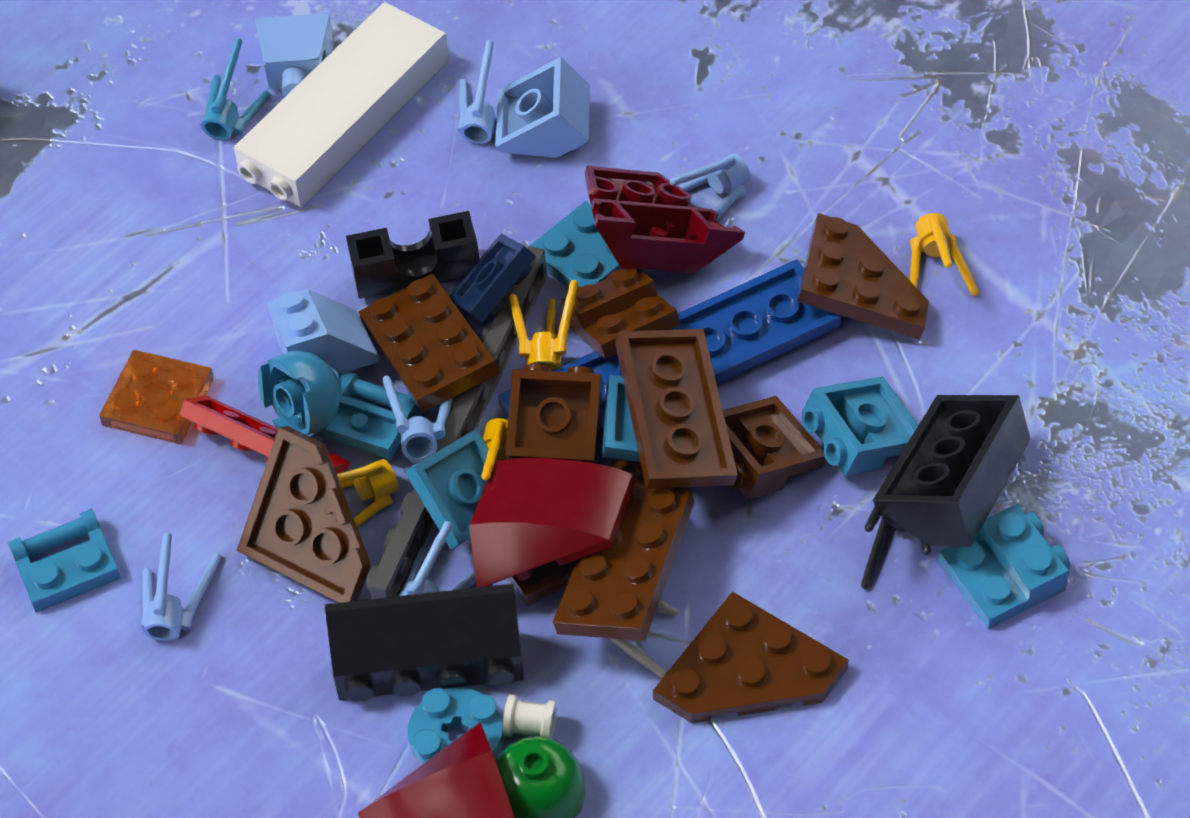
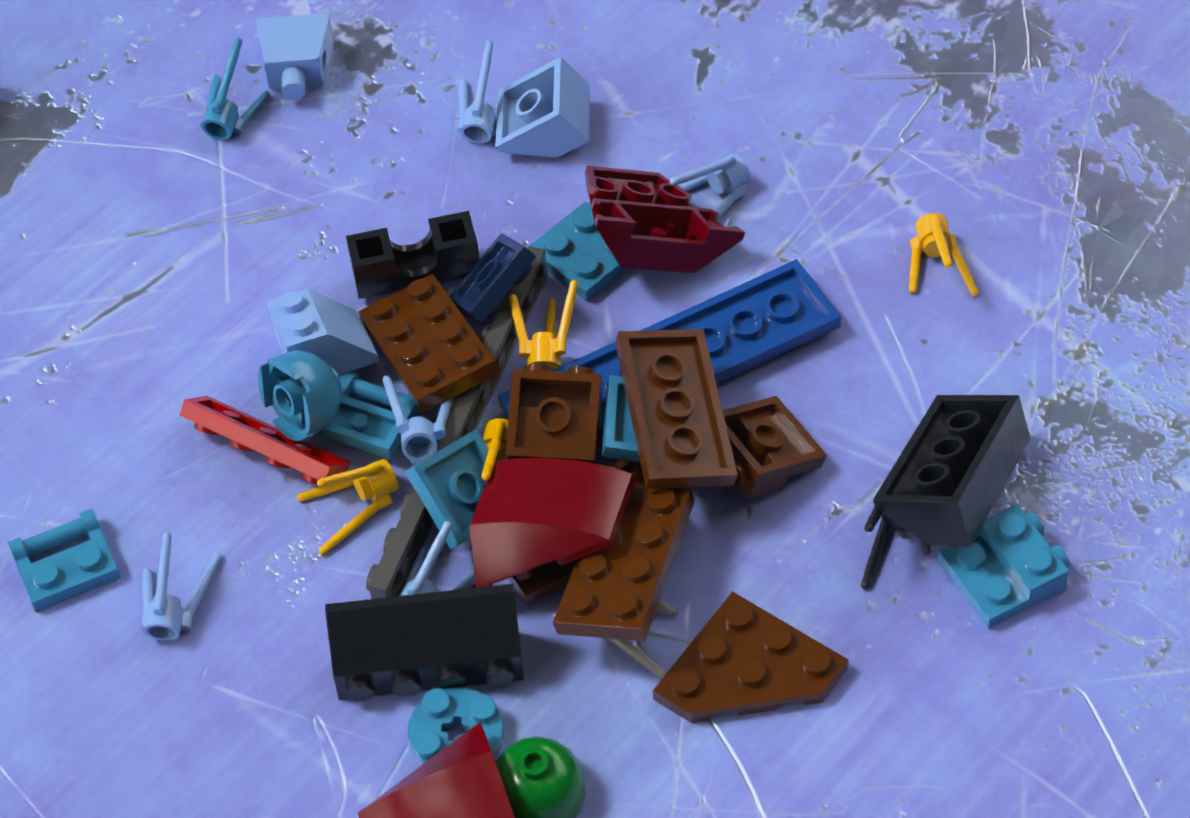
(152, 395): clear orange plate -> none
(304, 521): reddish brown plate -> none
(341, 104): white brick -> none
(529, 717): white bush -> none
(616, 304): reddish brown plate -> none
(858, 281): reddish brown plate -> none
(858, 423): dark azure plate -> none

